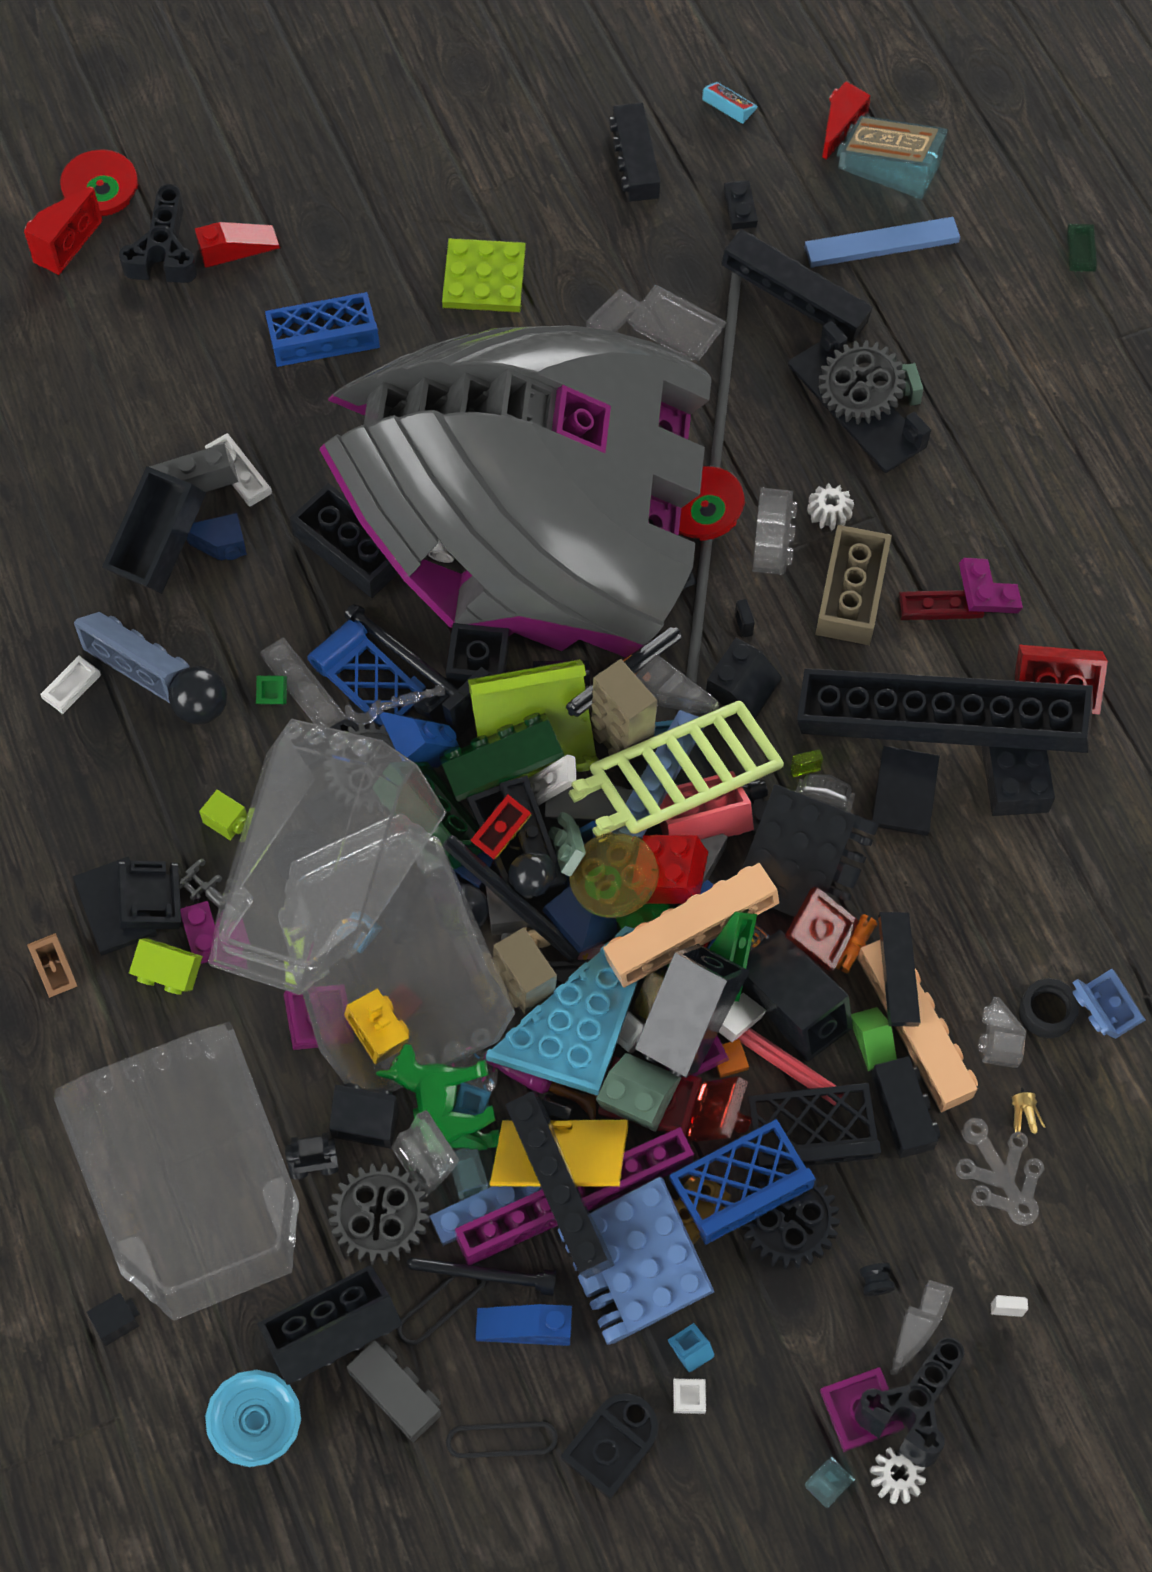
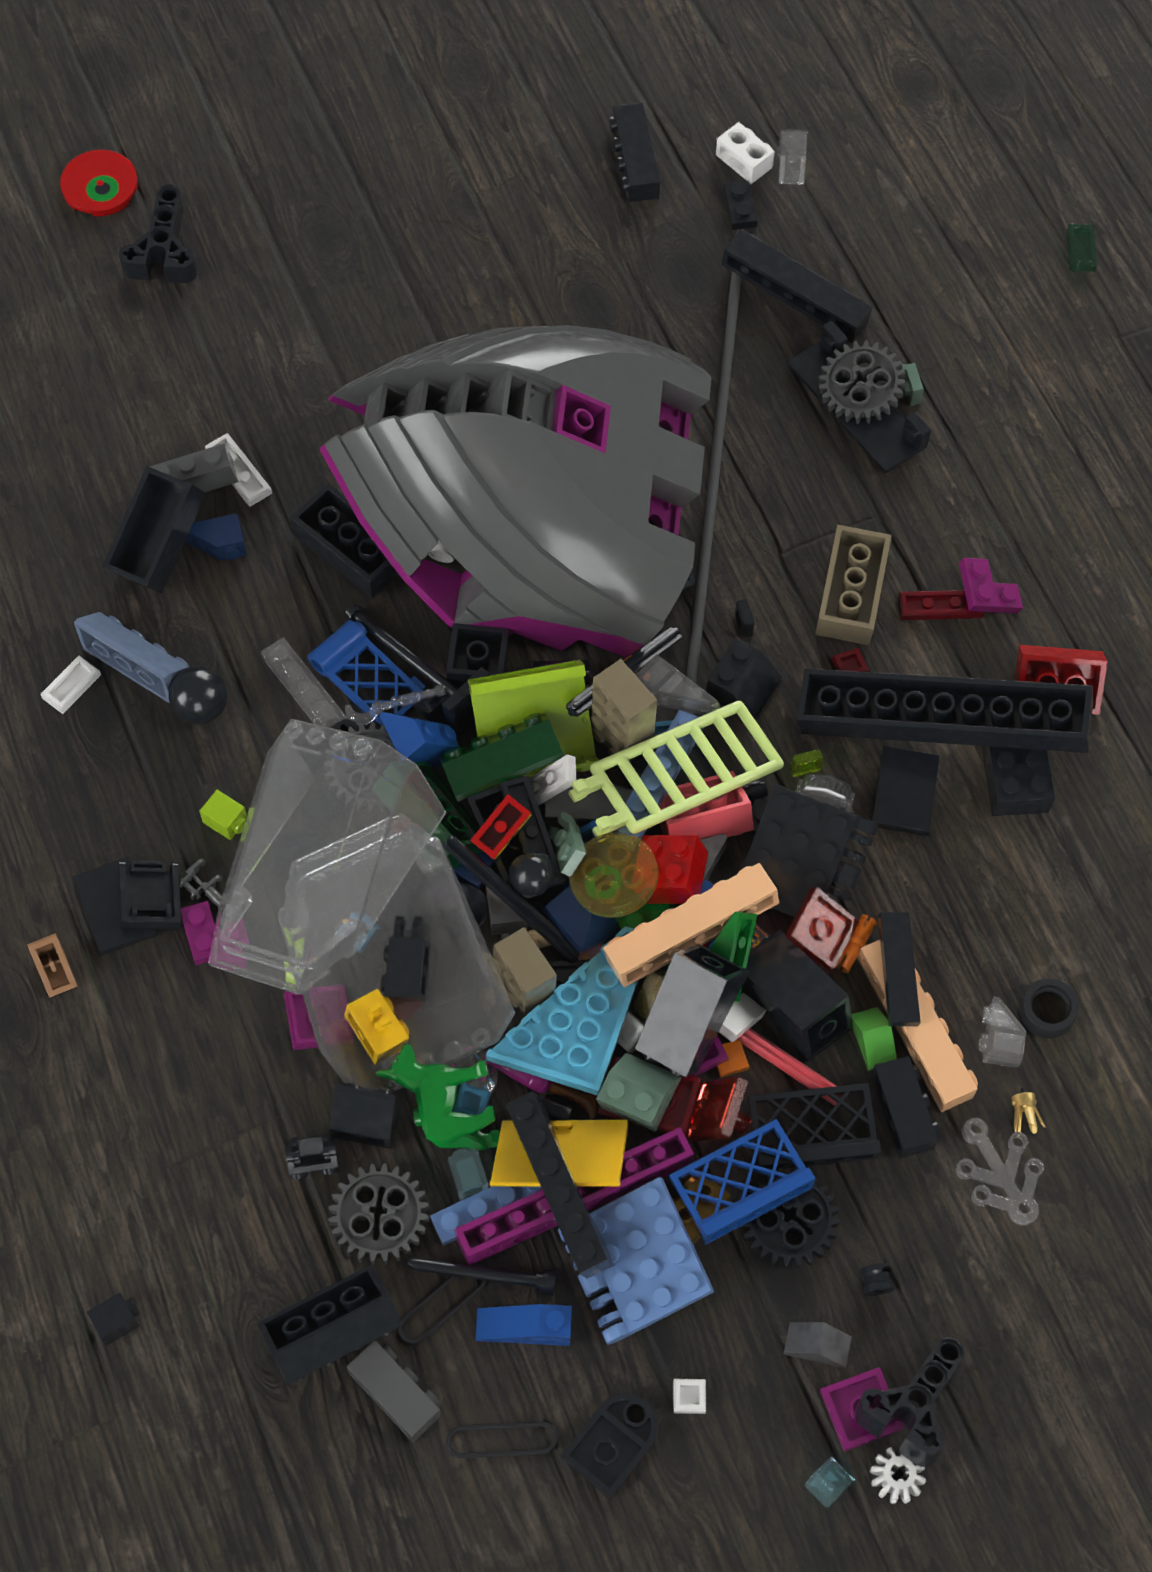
(63, 229): red slope -> none
(165, 965): lime brick -> none
(184, 1170): clear windscreen -> none
(233, 241): red slope -> none
(253, 1418): medium azure hat -> none
(271, 690): green plate -> none
(324, 342): blue fence -> none
(406, 963): none -> black hinge
(425, 1153): clear slope -> none
(484, 275): lime plate -> none
(614, 312): clear tile -> none
(676, 323): clear piece -> none
(691, 1347): dark azure slope -> none
(715, 508): red tile -> none
(728, 102): medium azure slope -> none
(745, 152): none -> white brick
(774, 531): clear brick -> none
(792, 156): none -> clear slope
(818, 1343): none -> flat silver slope
(830, 506): white gear -> none
(846, 107): red slope -> none
(850, 661): none -> dark red tile
(882, 242): medium blue tile -> none
(893, 153): slope -> none
(920, 1324): clear slope -> none
(1009, 1306): white tile -> none
(1109, 1003): medium blue bracket -> none

